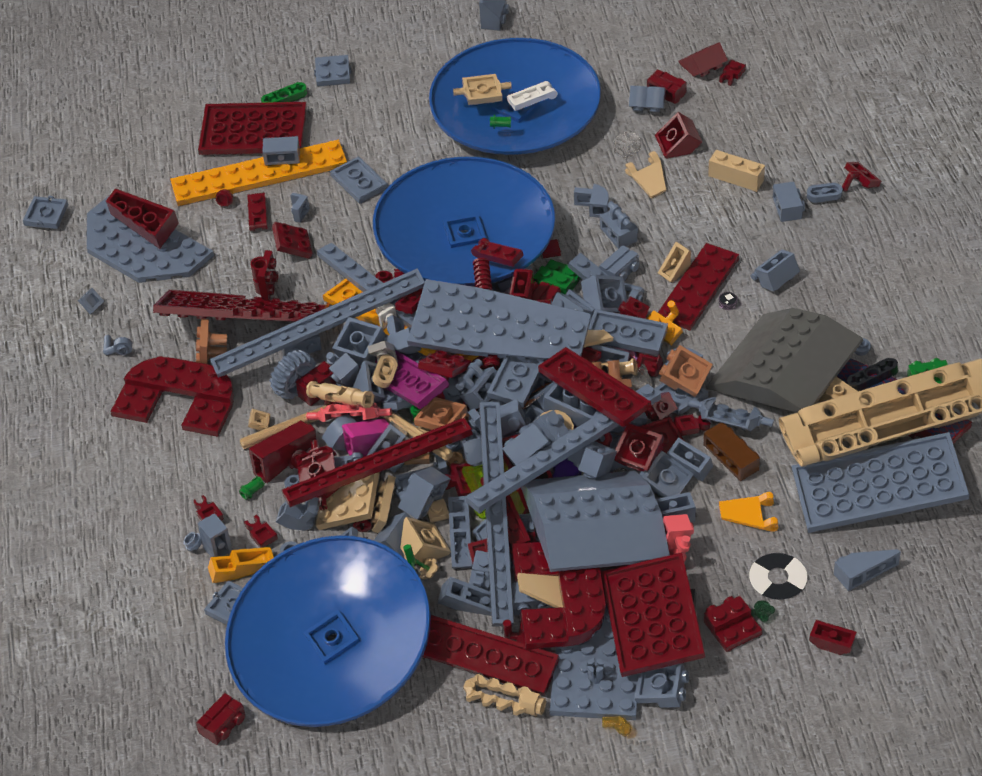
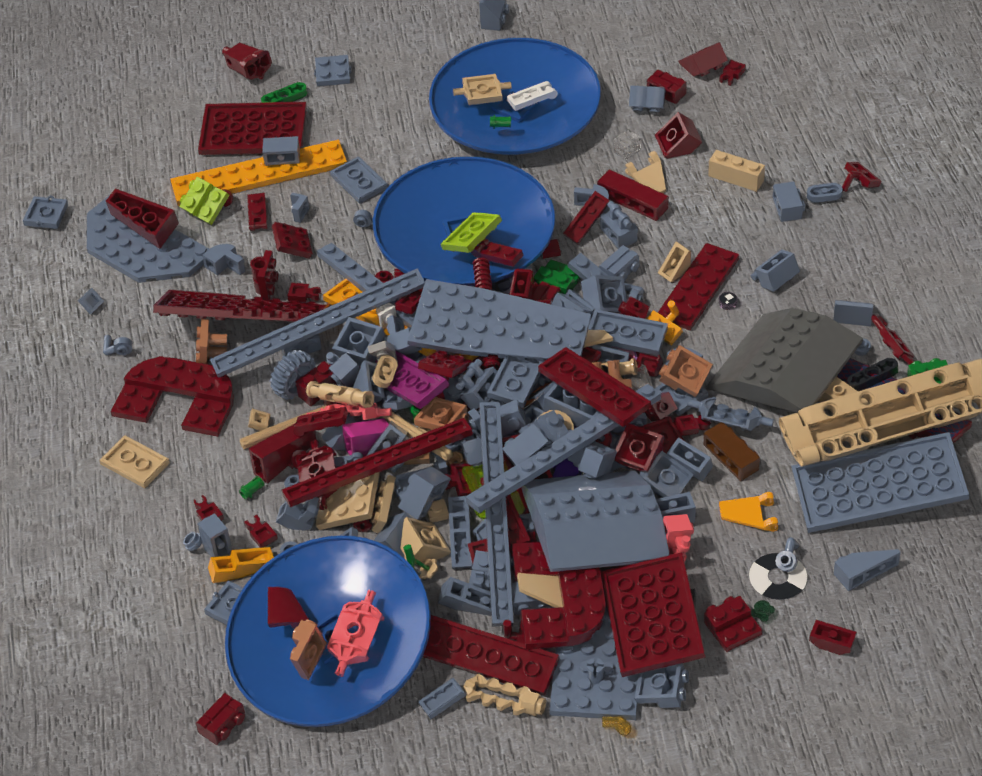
(134, 461): none -> tan tile
(203, 200): none -> lime plate
(223, 257): none -> sand blue brick
(247, 60): none -> dark red piece
(284, 608): none -> dark red slope
(302, 291): none -> dark red plate
(308, 648): none -> nougat plate
(320, 420): none -> dark red plate
(353, 647): none -> coral plate
(363, 218): none -> sand blue plate
(441, 698): none -> sand blue plate
(471, 232): none -> lime plate
(586, 217): none -> dark red plate
(634, 195): none -> dark red brick
(792, 563): none -> sand blue plate
(853, 312): none -> sand blue slope
(892, 340): none -> dark red plate

